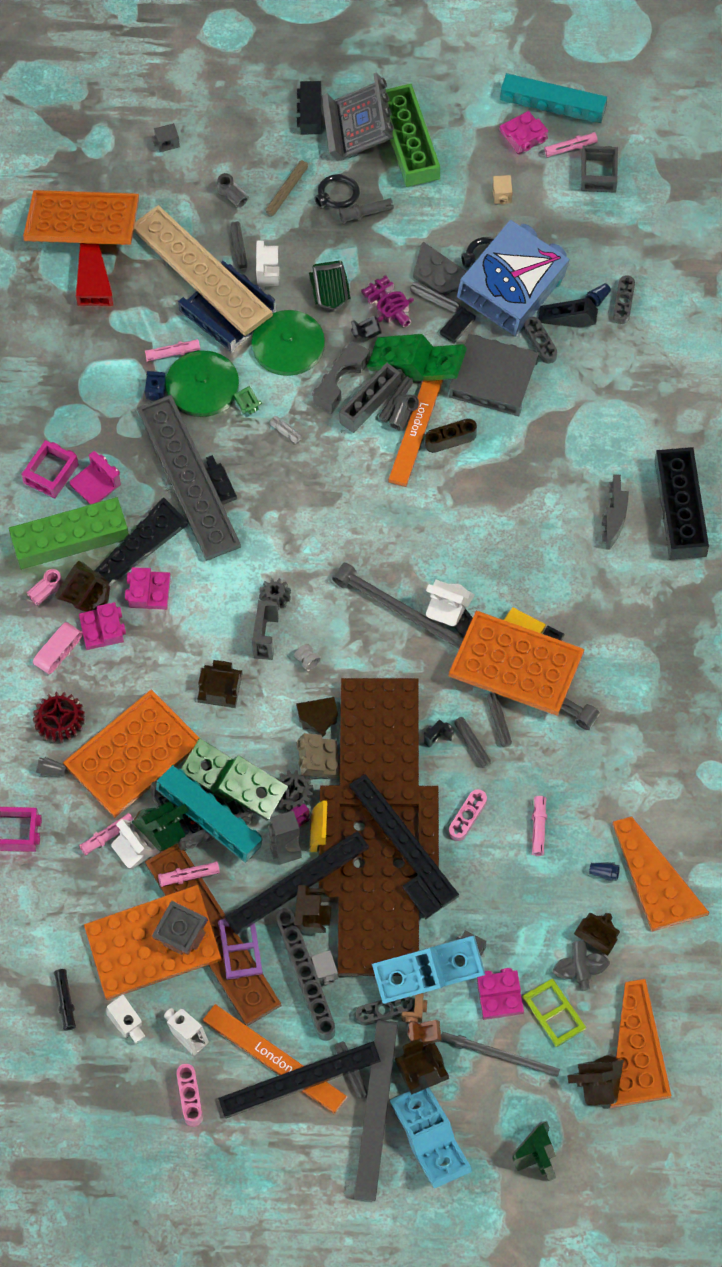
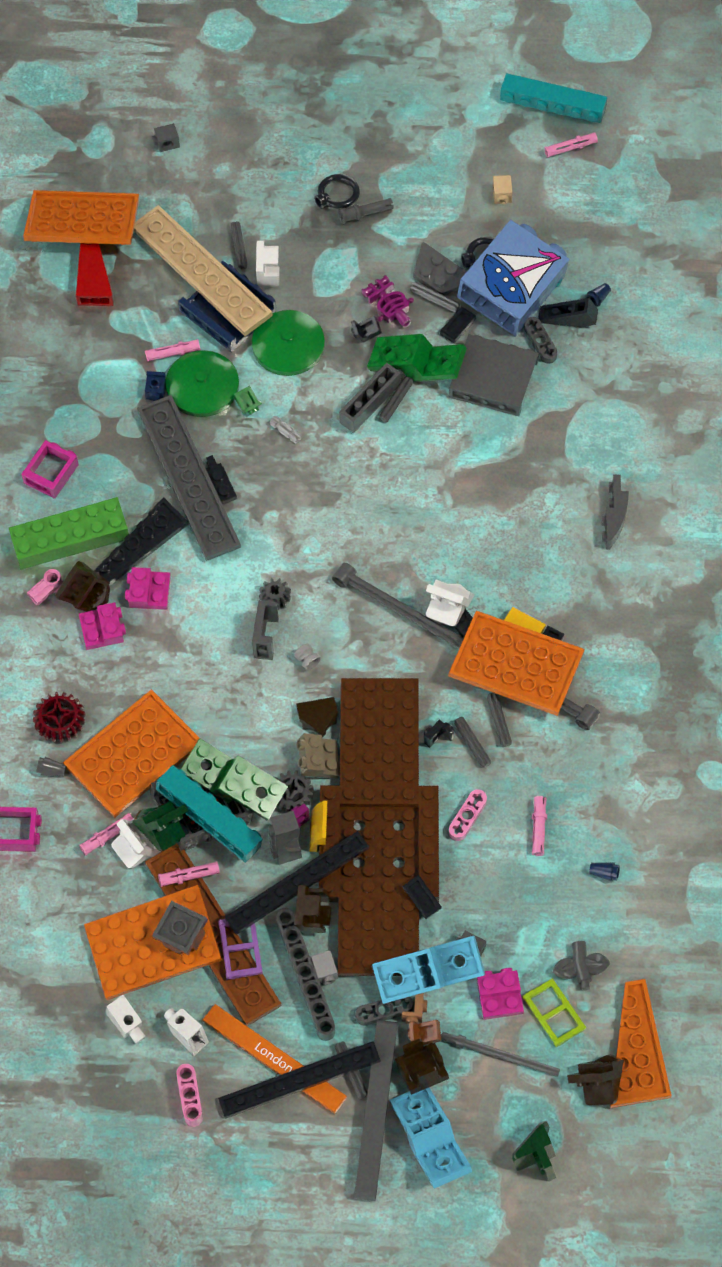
(57, 648): bright pink beam -> none
(64, 998): black pin -> none
(96, 480): dark pink bracket -> none
(219, 684): dark brown panel -> none
(231, 190): dark grey piece -> none
(286, 188): dark tan axle -> none
(309, 107): black brick -> none
(329, 284): dark green piece -> none
(352, 360): dark grey arch -> none
(358, 119): panel -> none
(404, 406): dark grey piece -> none
(404, 840): black tile -> none
(411, 138): bright green brick -> none
(415, 433): orange tile -> none
(444, 441): dark brown beam -> none
(524, 132): dark pink plate -> none
(598, 932): dark brown slope -> none
(599, 183): dark grey window -> none
(623, 293): dark grey beam -> none
(659, 887): orange wing -> none
(681, 503): black brick -> none

